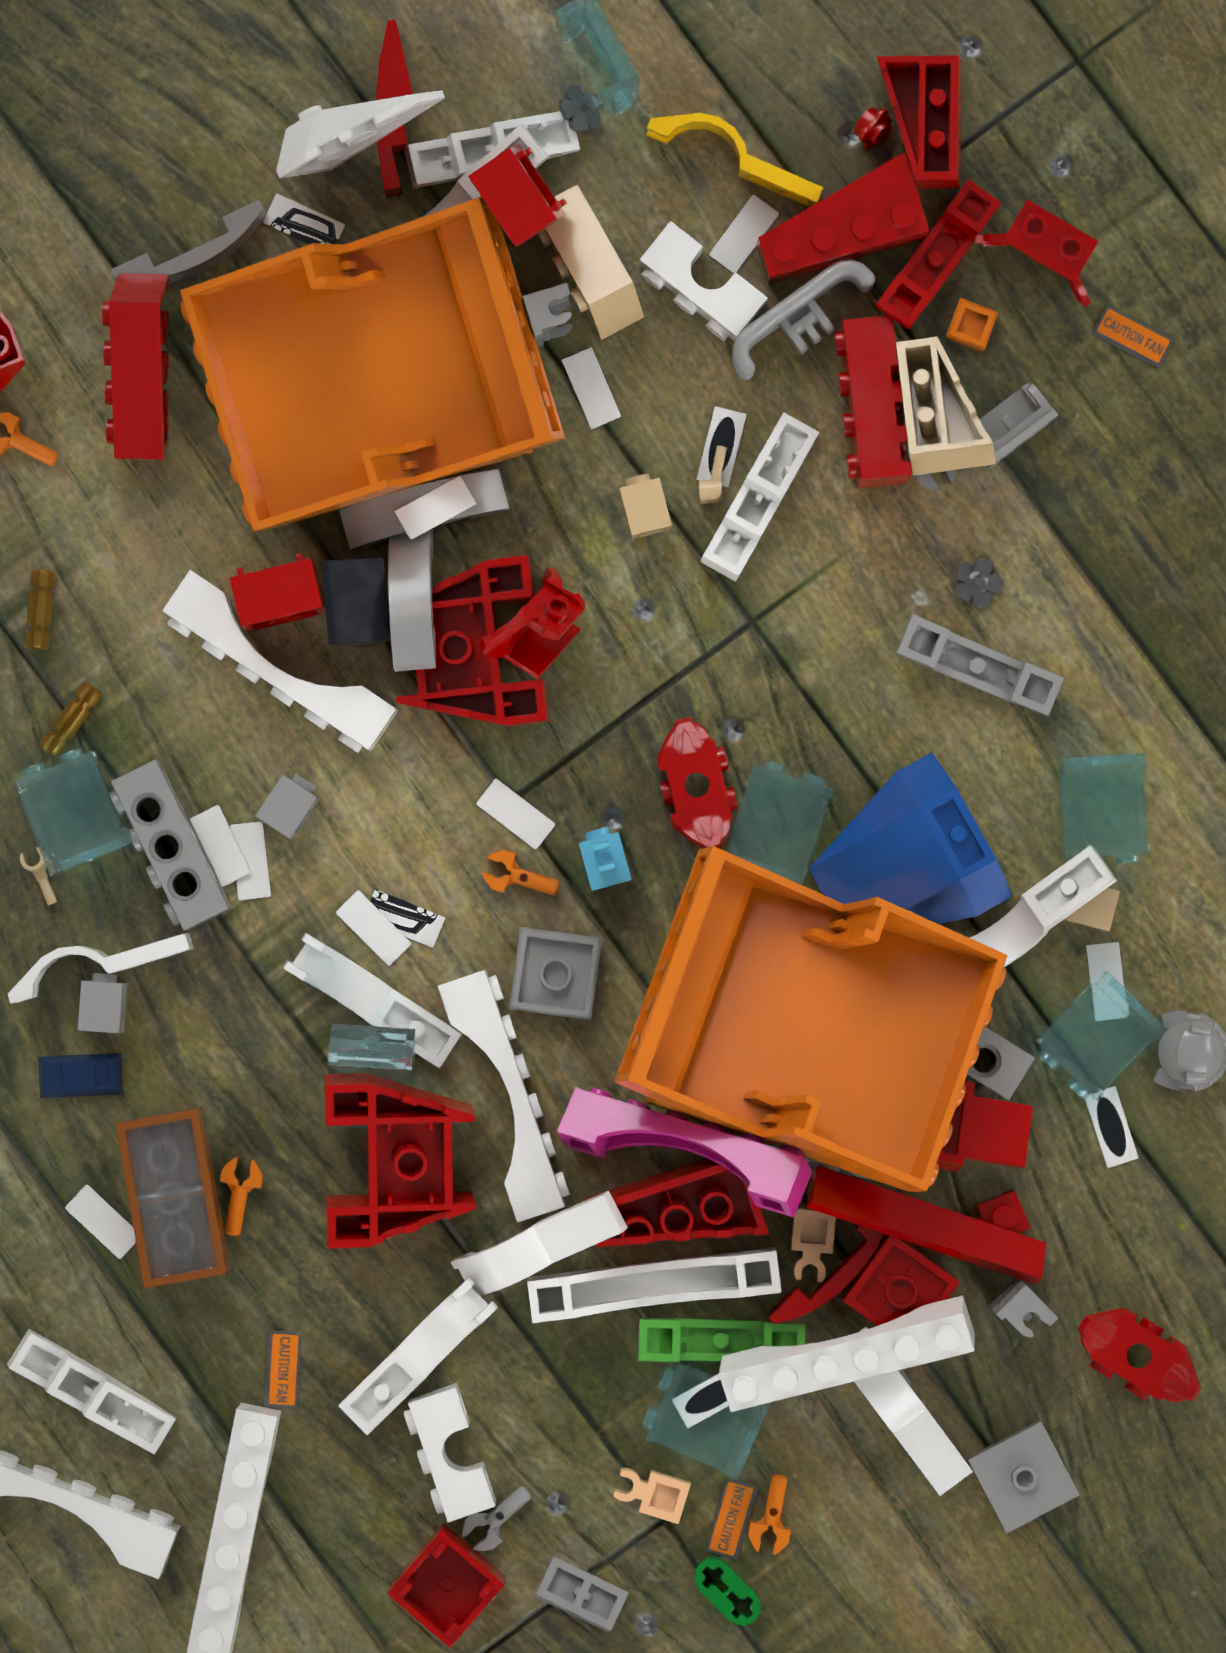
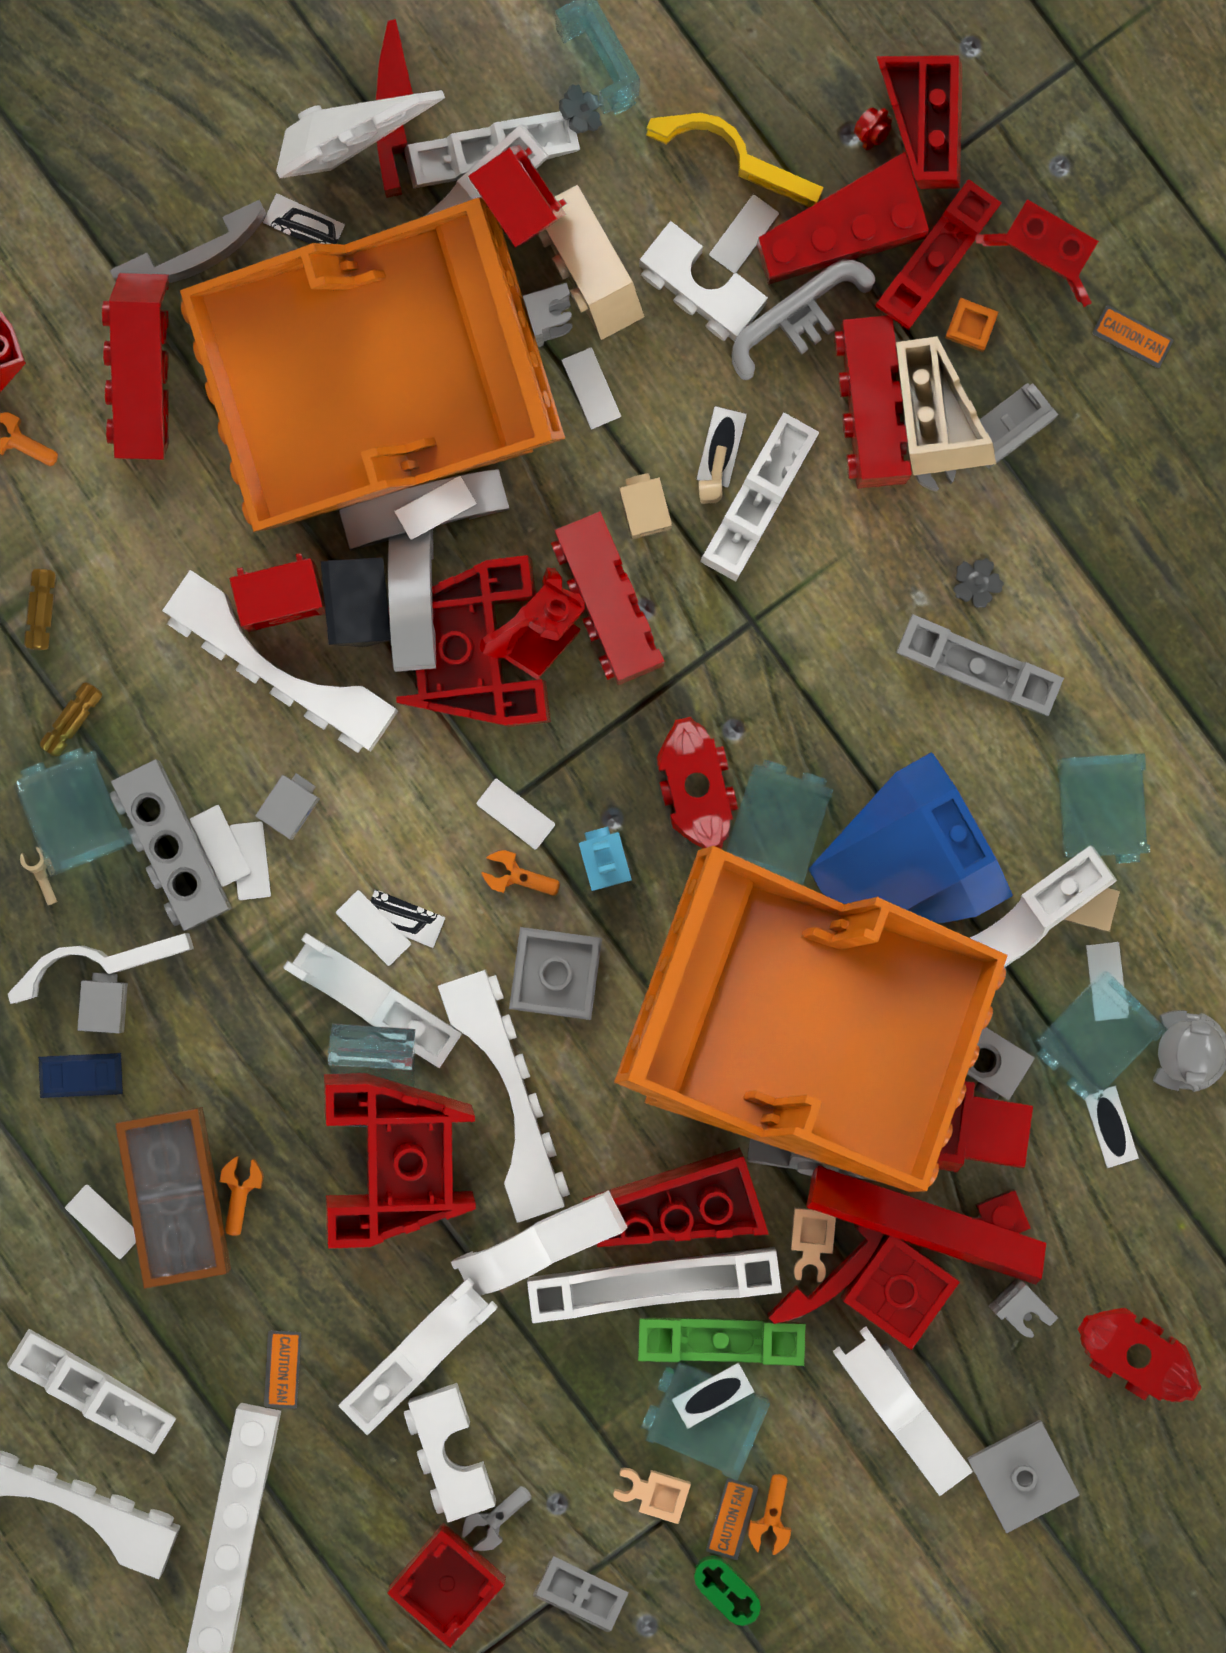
(602, 1124): dark pink arch -> none
(608, 599): none -> red wedge
(911, 1340): white arch -> none

